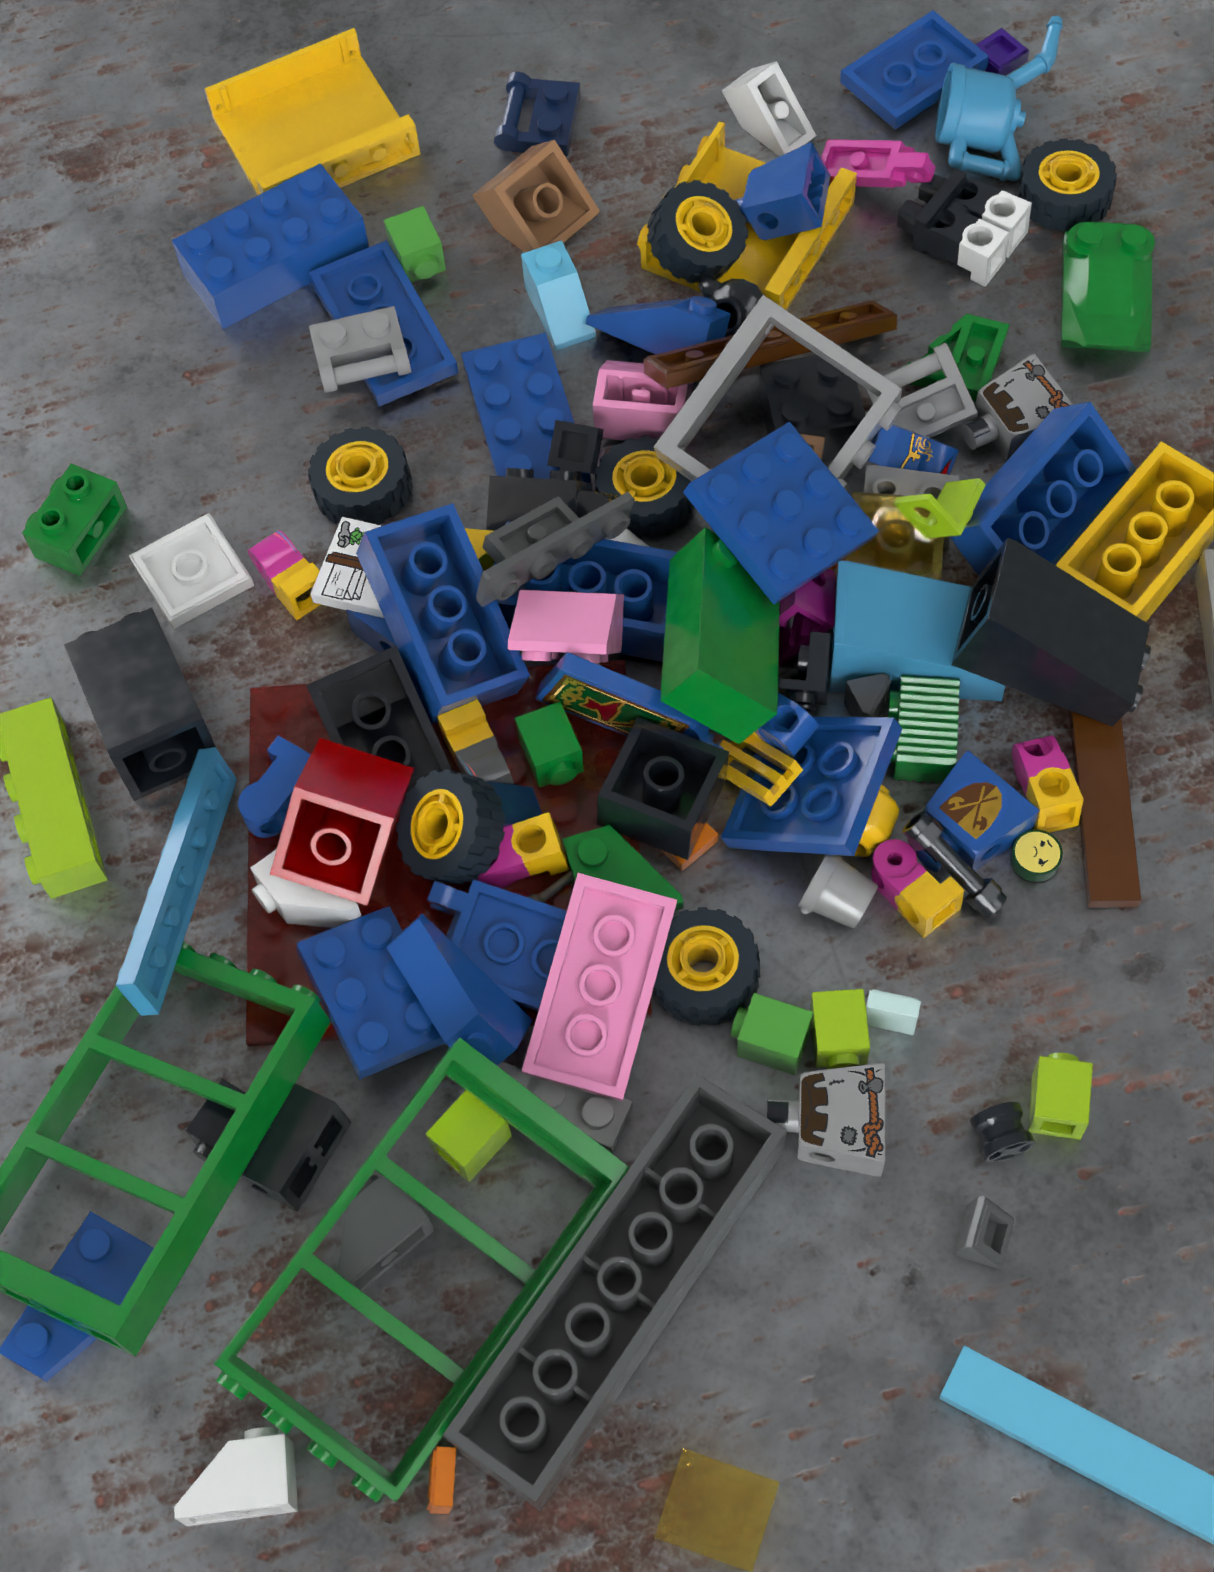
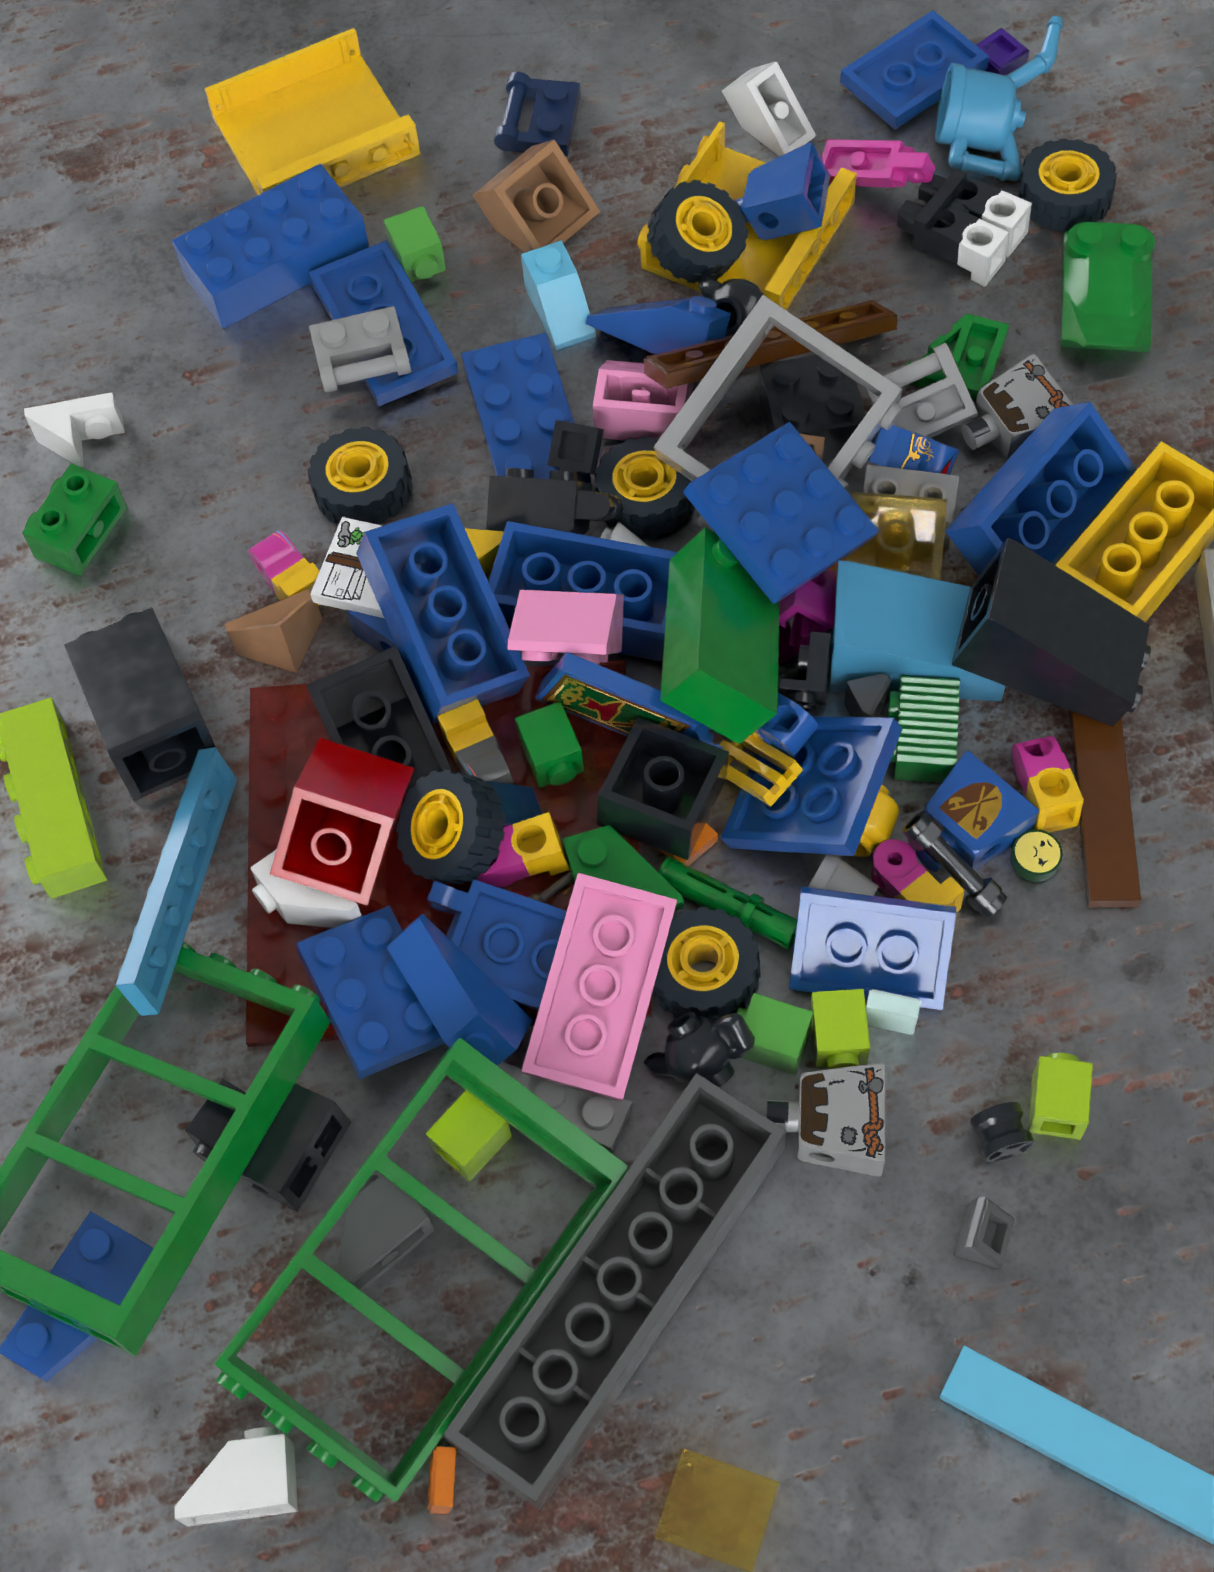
(67, 423): none -> white slope
(191, 570): white tile -> none
(267, 801): blue leg -> none
(277, 632): none -> medium nougat slope
(542, 540): dark grey bracket -> none
(702, 1048): none -> black piece
(717, 895): none -> green pin
(871, 945): none -> plate
(947, 513): lime bracket -> none

